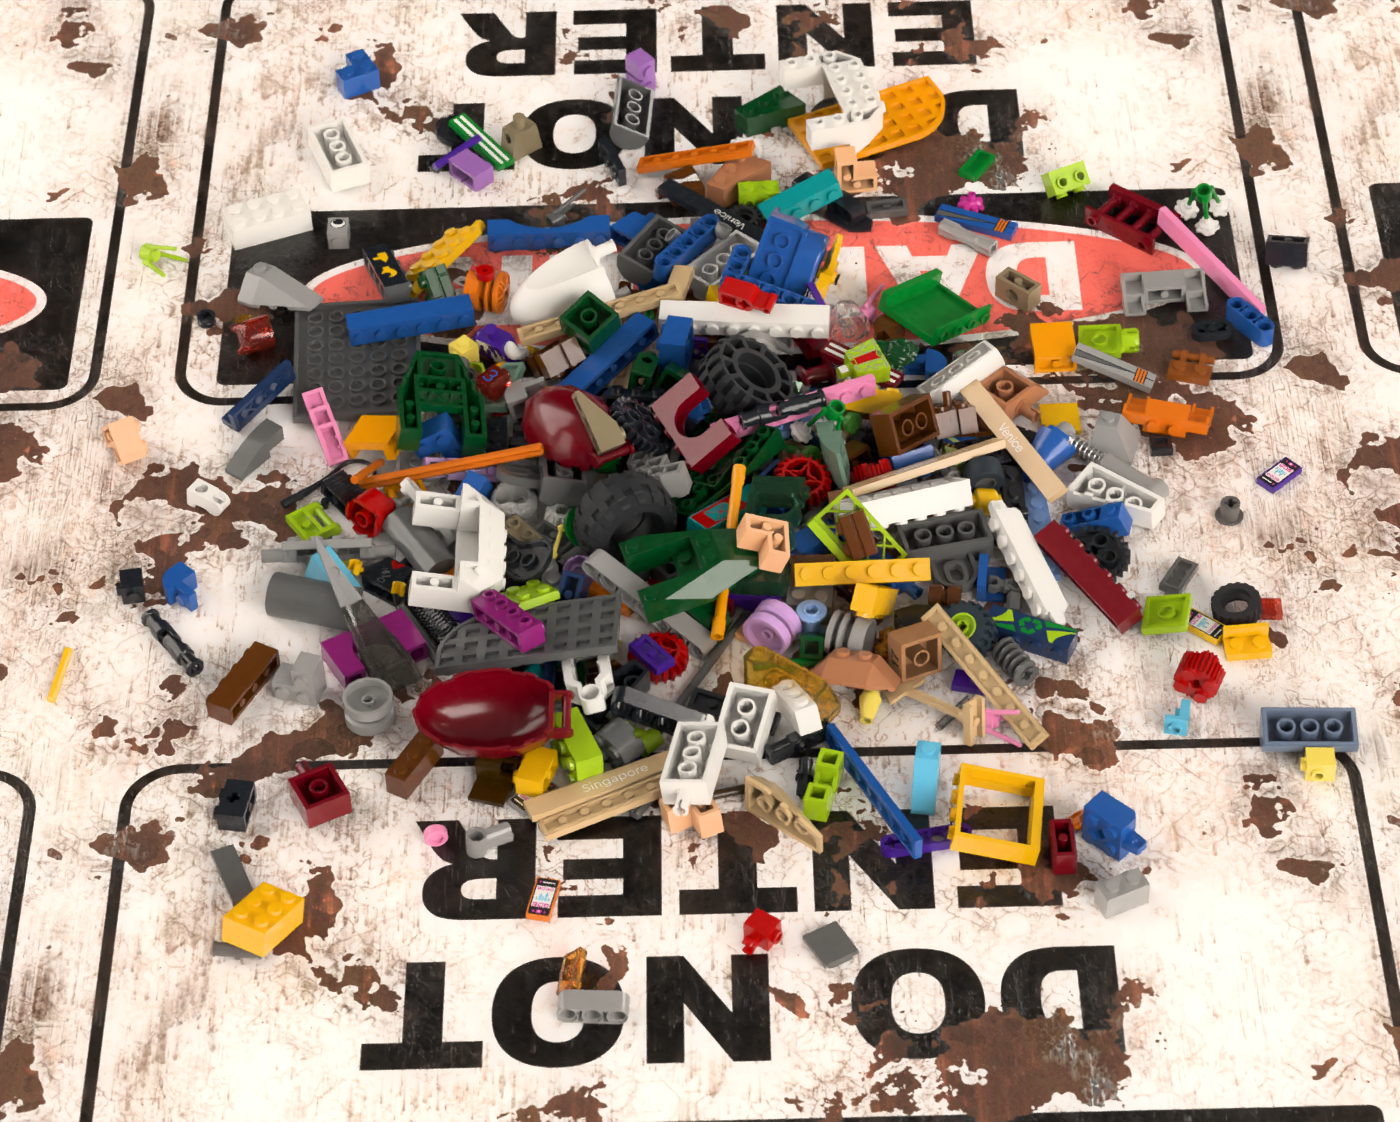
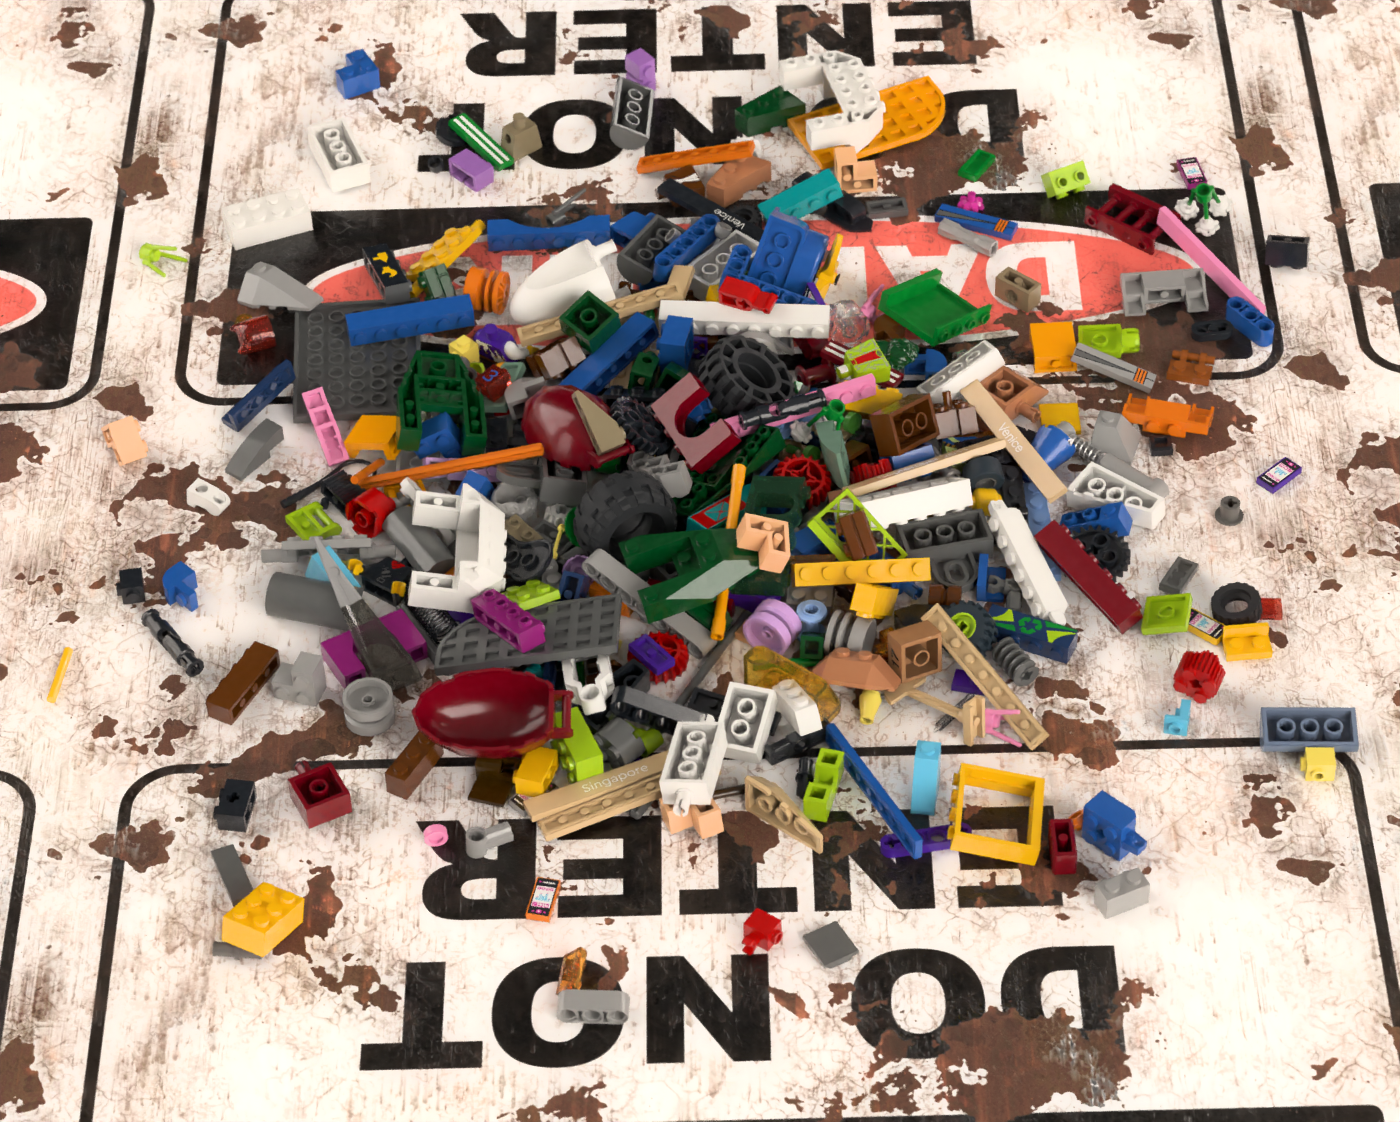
(206, 318): black bush -> none
(338, 233): light grey brick -> none
(468, 144): dark purple bar -> none
(484, 272): red piece -> none
(612, 160): black plate -> none
(756, 191): lime brick -> none
(1191, 172): none -> tile

